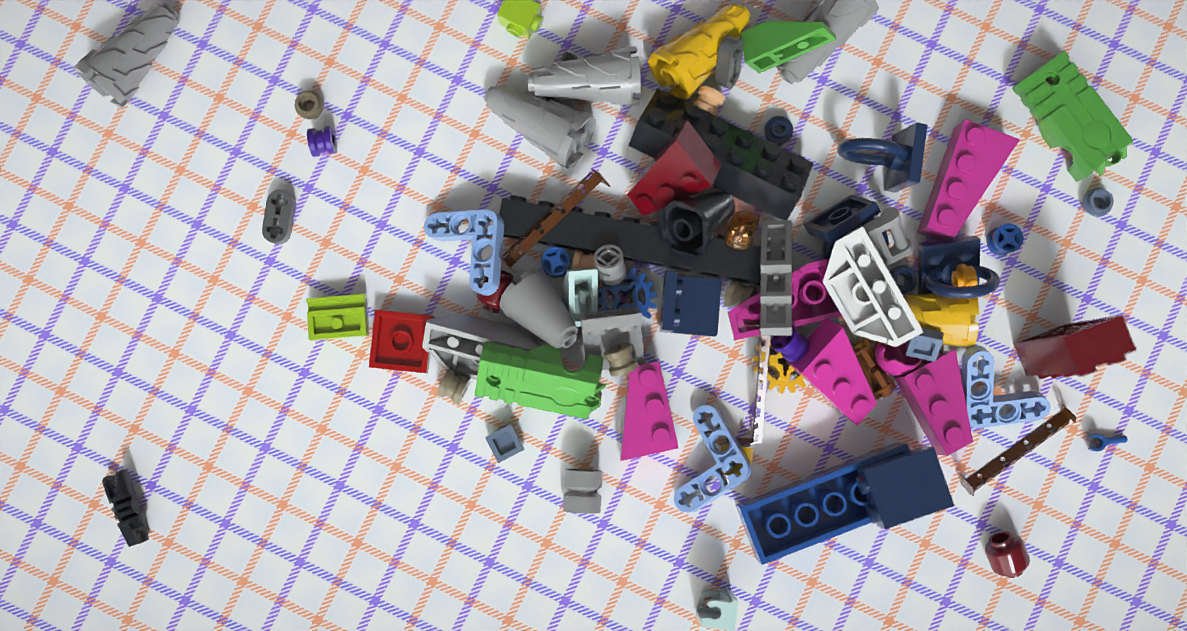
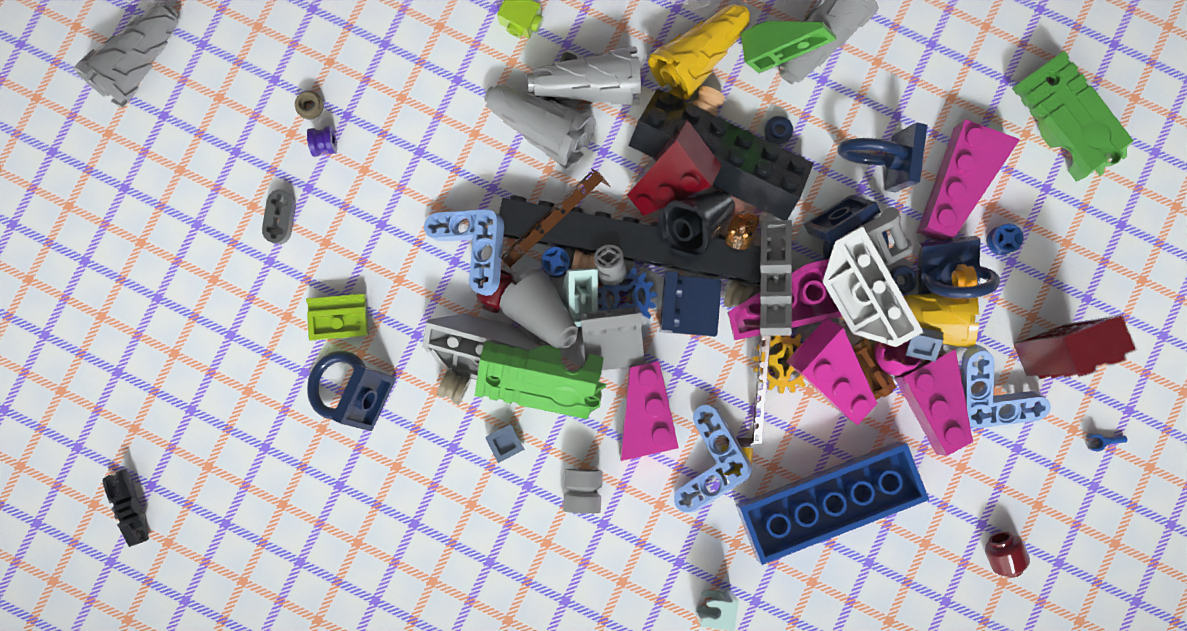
(362, 397): none -> dark blue tile
(399, 342): red plate -> none
(620, 359): dark tan wheel -> none
(729, 61): dark grey beam -> none
(792, 346): dark purple wheel -> none
(904, 487): dark blue brick -> none
(1018, 449): reddish brown piece -> none
(1105, 198): sand blue plate -> none

